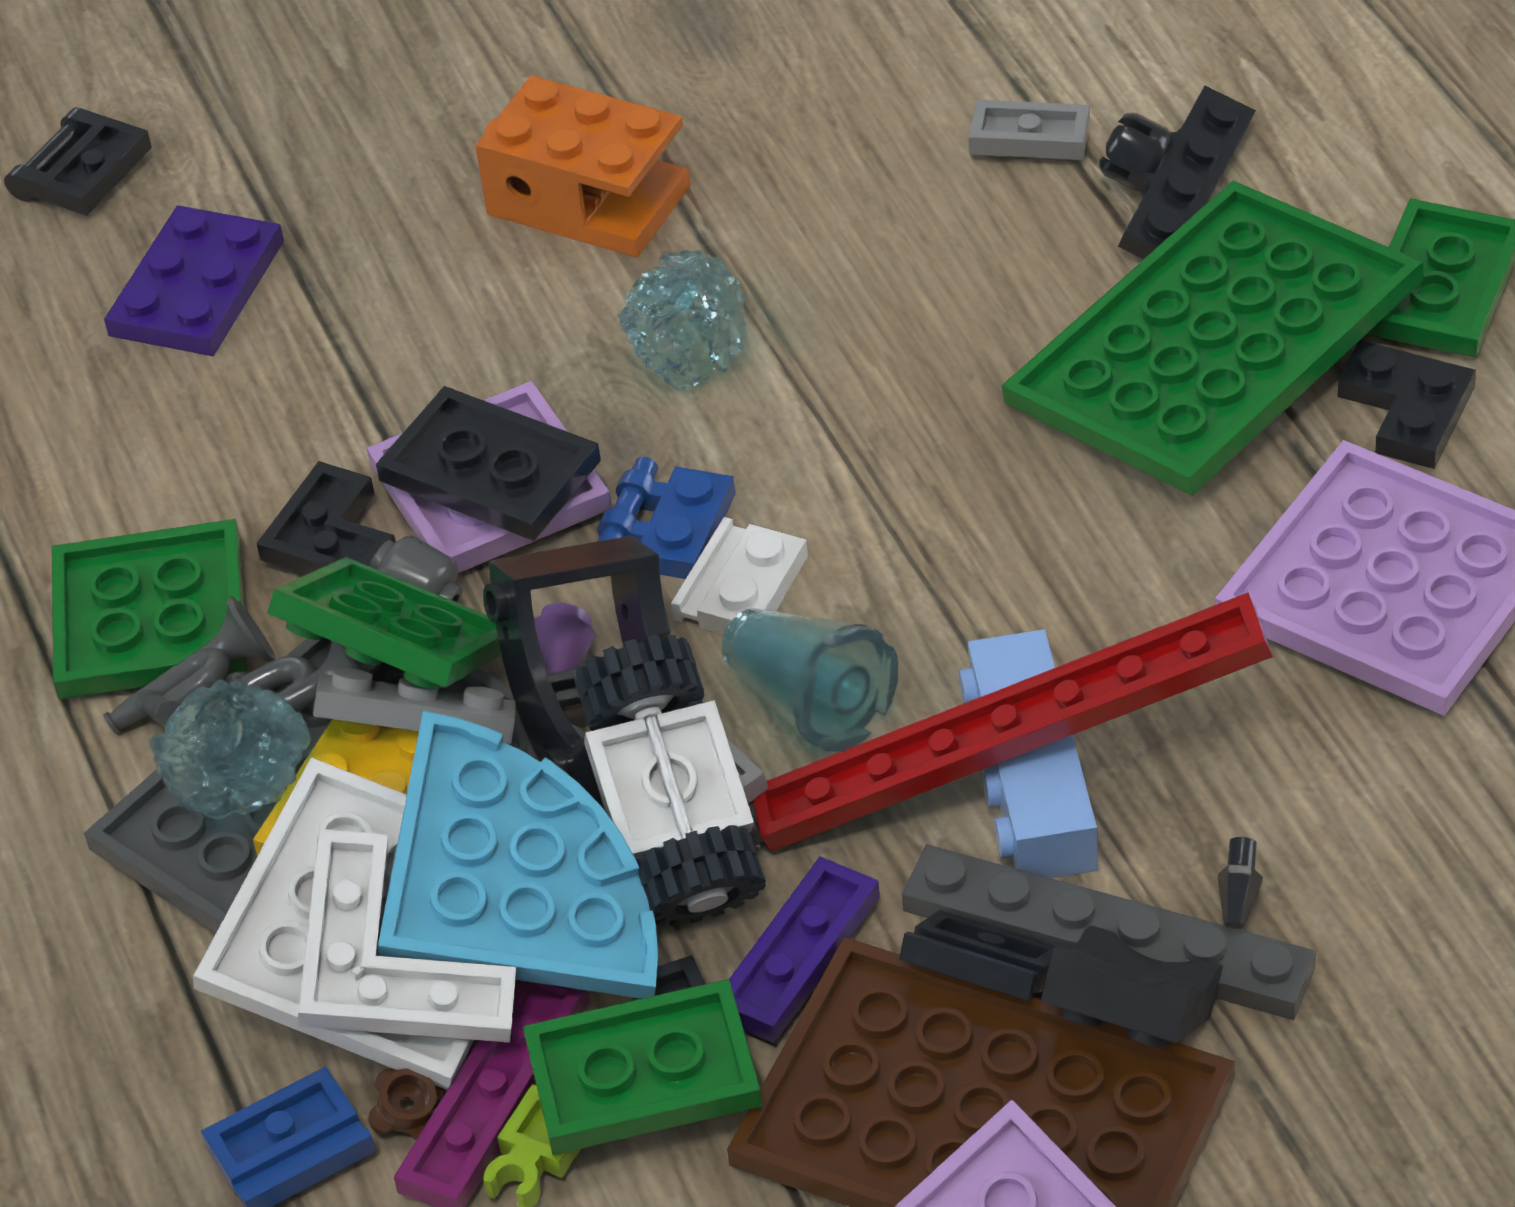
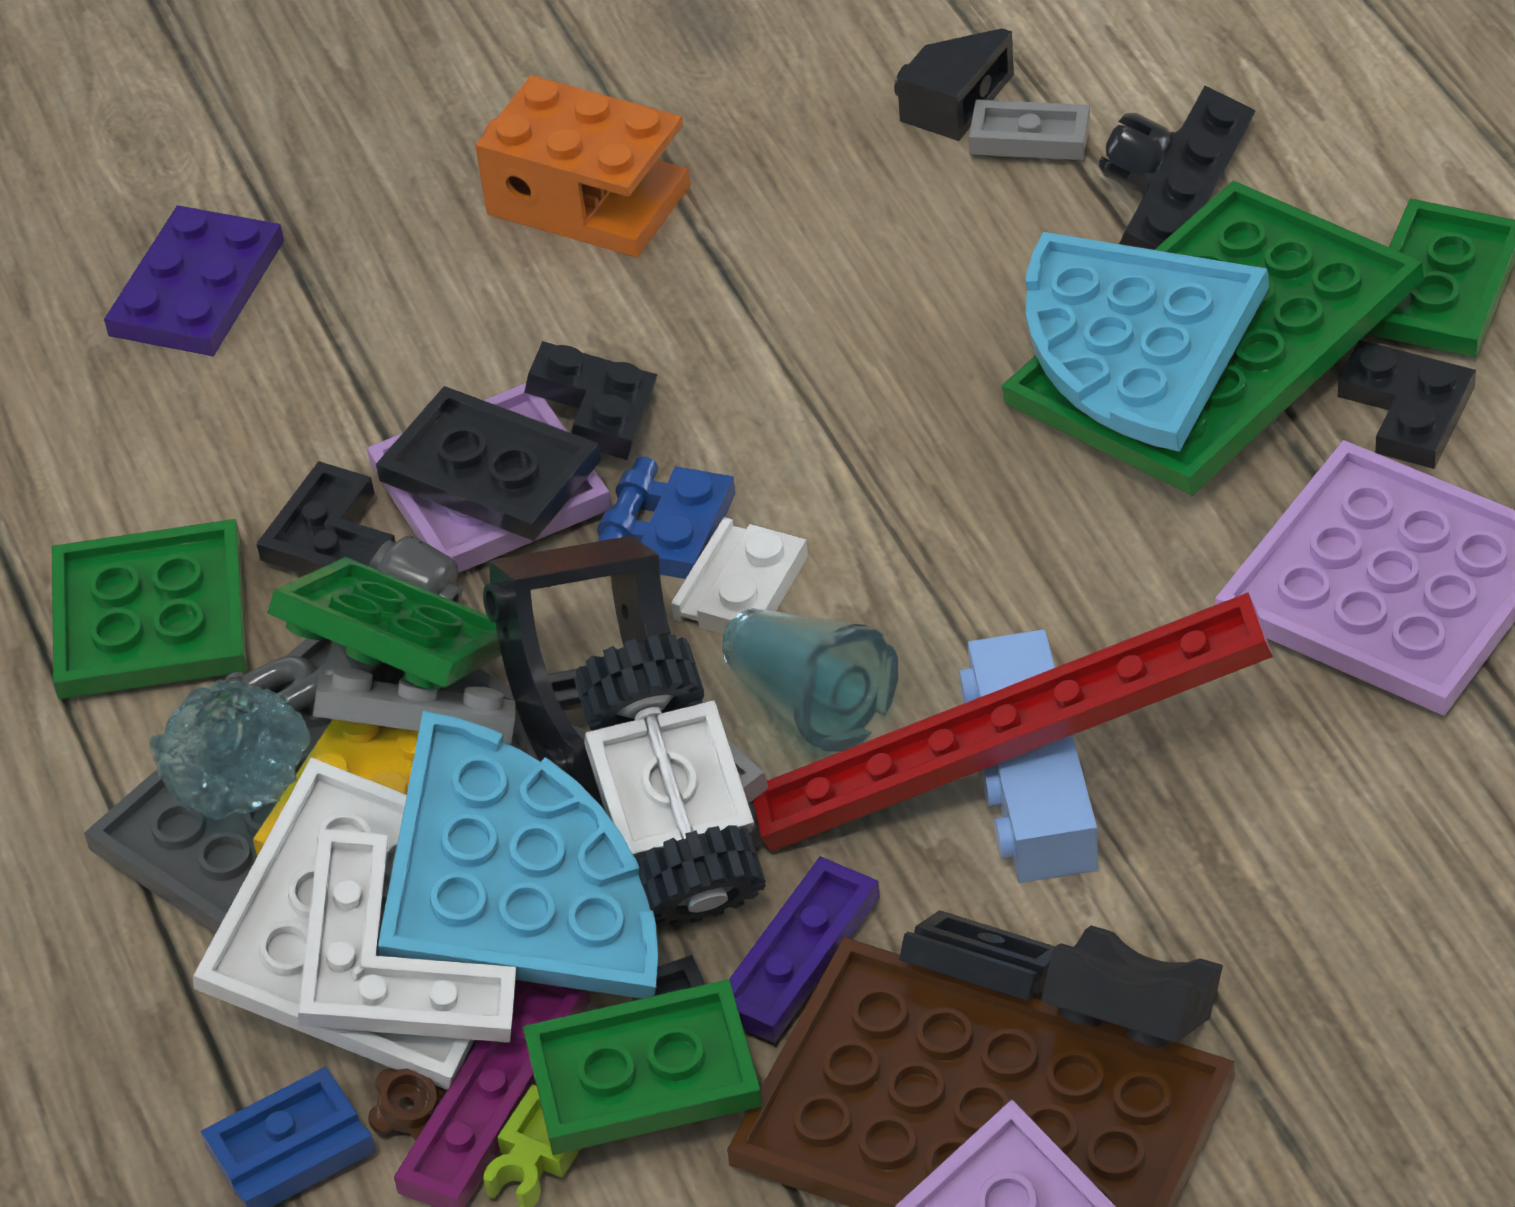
(80, 162): black plate -> none
(159, 699): dark grey piece -> none
(563, 636): medium lavender cone -> none
(608, 394): none -> black plate
(685, 317): clear light blue hair -> none
(948, 77): none -> black slope
(1137, 330): none -> medium azure plate
(1239, 882): black bar -> none
(1255, 968): dark grey plate -> none

